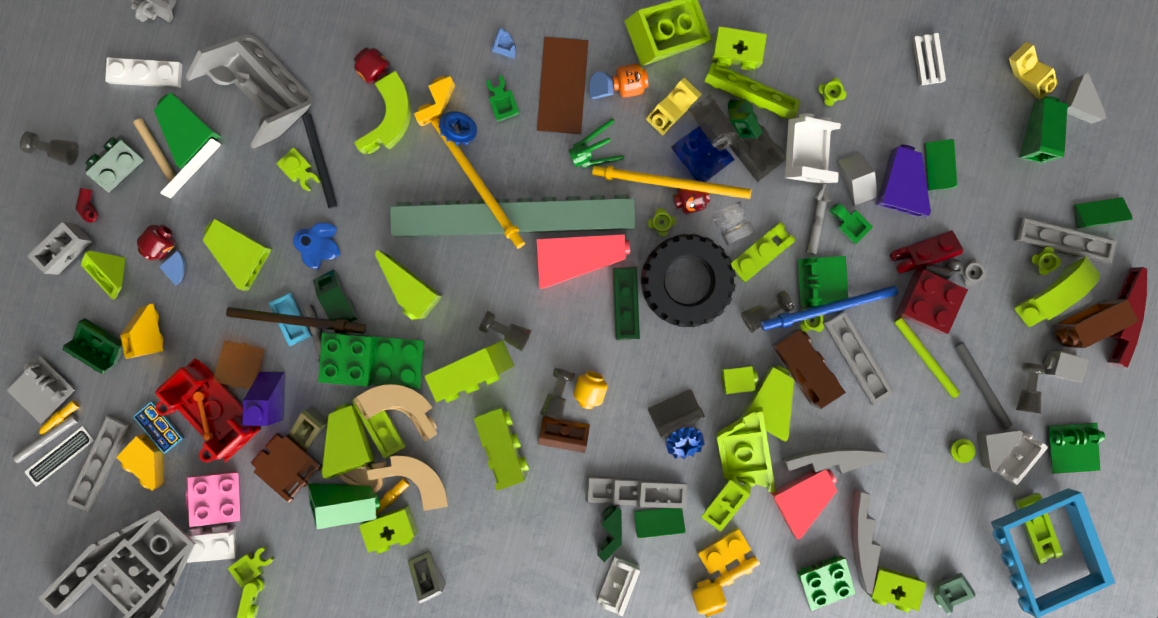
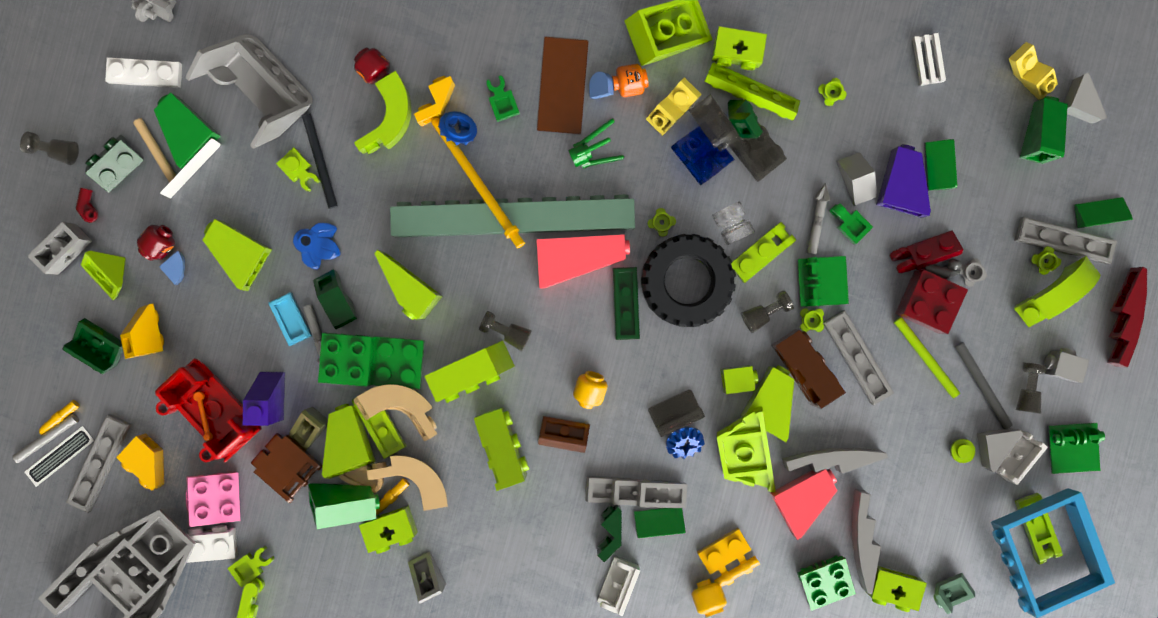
(40, 389): light grey hinge -> none
(158, 428): tile -> none
(238, 365): clear orange piece -> none
(245, 80): light grey piece -> none
(338, 325): dark brown bar -> none
(504, 44): medium blue tile -> none
(555, 403): clear smoke piece -> none
(610, 173): yellow bar -> none
(691, 200): dark red head -> none
(727, 503): lime hinge -> none
(787, 319): blue bar -> none
(809, 149): white panel -> none
(1094, 323): reddish brown window -> none

